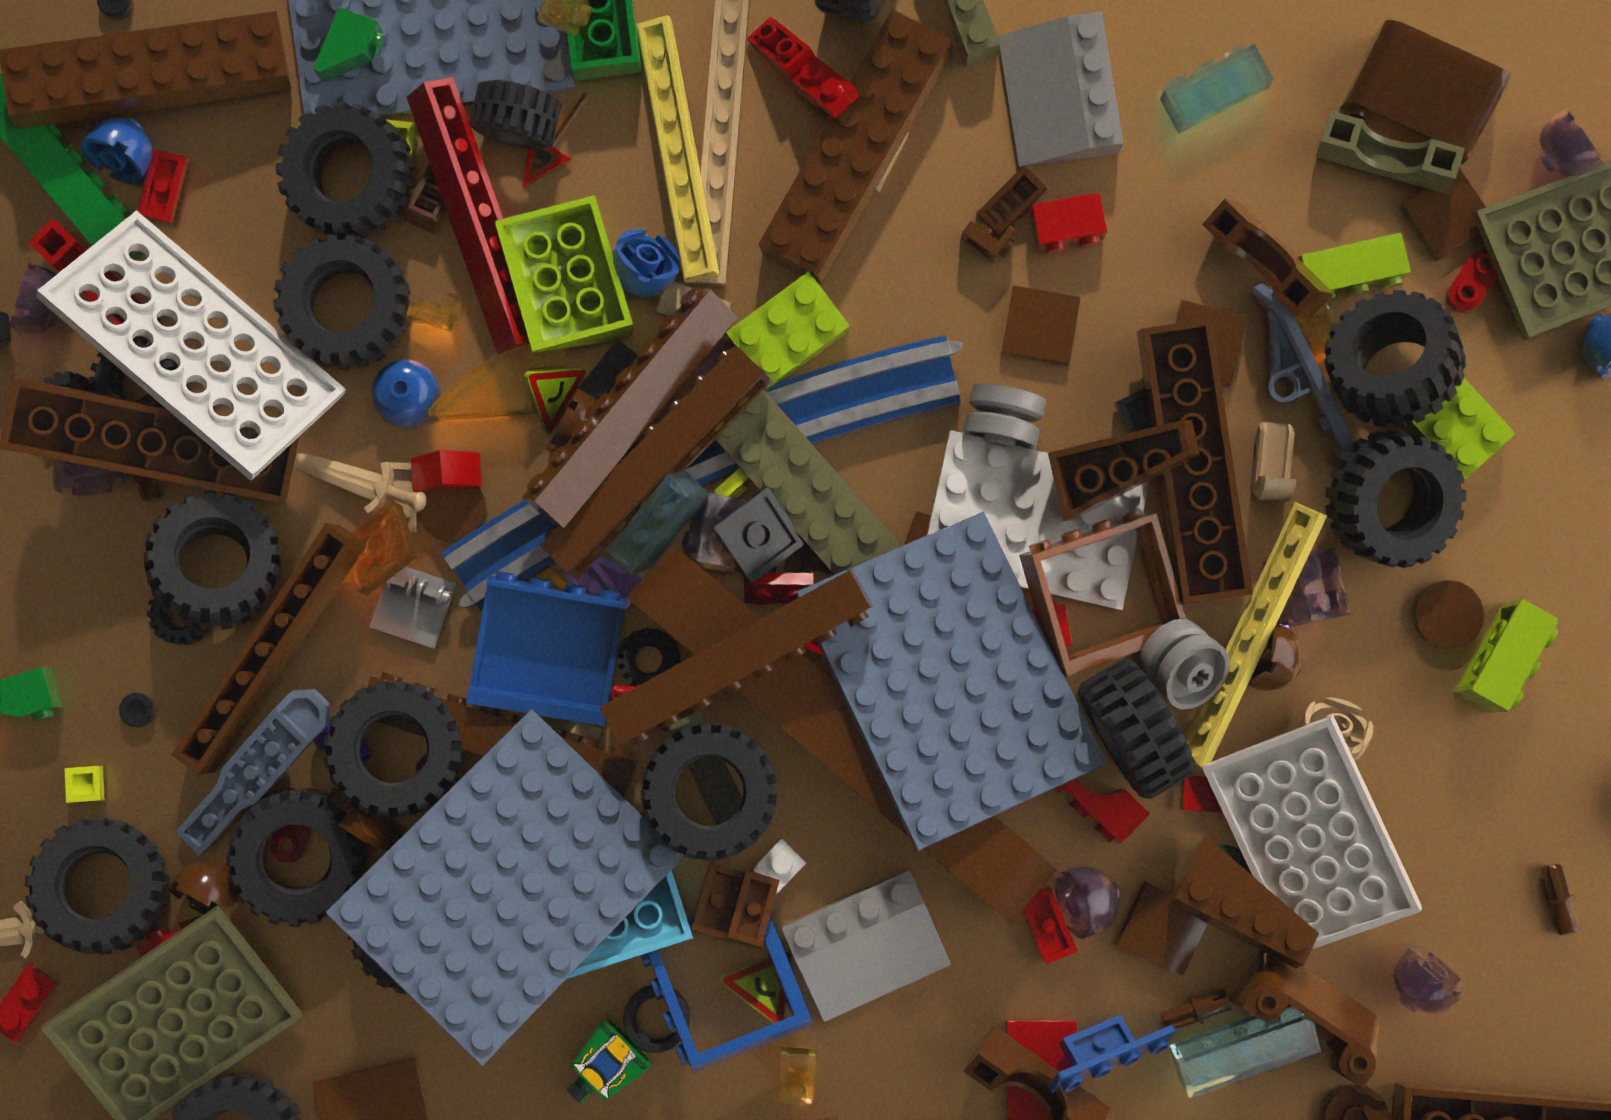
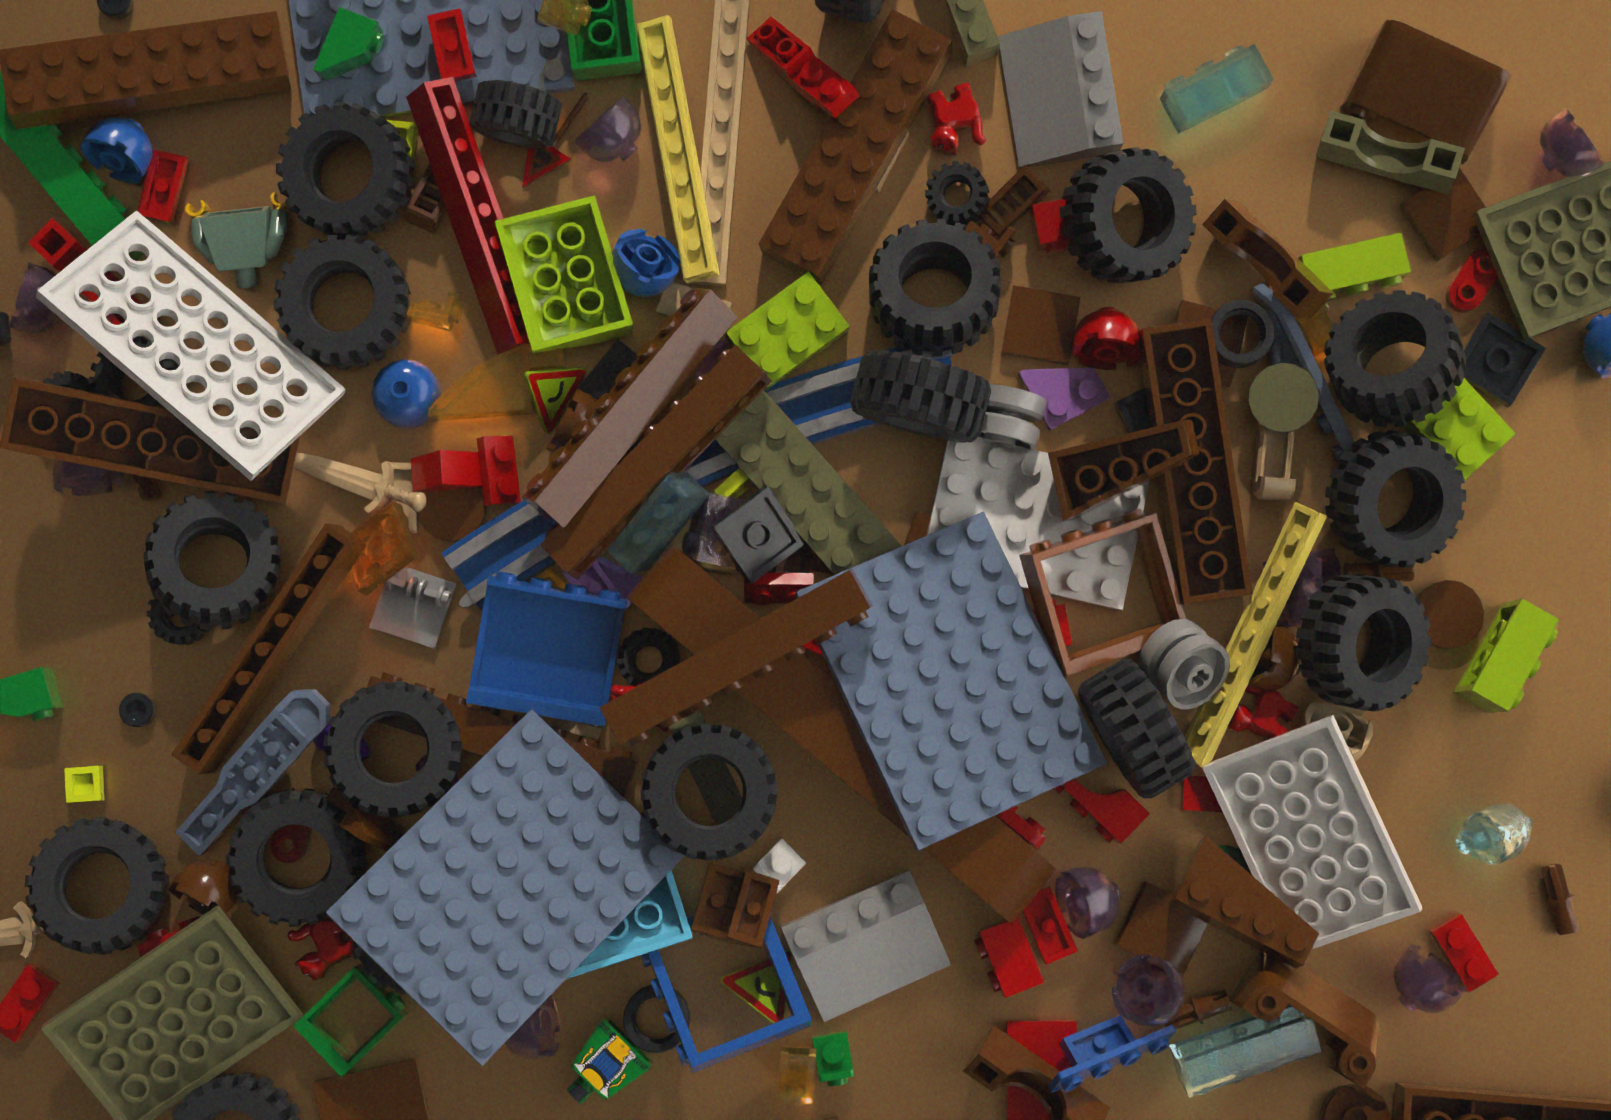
(239, 237): none -> sand green torso
(326, 1044): none -> green window
(330, 947): none -> red animal
(451, 45): none -> red plate
(498, 470): none -> red plate
(536, 1034): none -> cylinder
(612, 133): none -> cylinder
(833, 1058): none -> green bracket
(920, 396): none -> black tyre
(942, 248): none -> black tyre
(948, 176): none -> black tyre
(953, 115): none -> red animal
(1009, 957): none -> red brick
(1029, 830): none -> red plate
(1067, 392): none -> medium lavender wing
(1107, 339): none -> red cylinder
(1148, 990): none -> cylinder
(1165, 209): none -> black tyre
(1264, 324): none -> black tyre
(1264, 715): none -> red animal
(1283, 397): none -> olive tile
(1379, 570): none -> reddish brown axle
(1395, 648): none -> black tyre
(1464, 952): none -> red plate
(1495, 834): none -> clear light blue hair
(1499, 359): none -> black plate

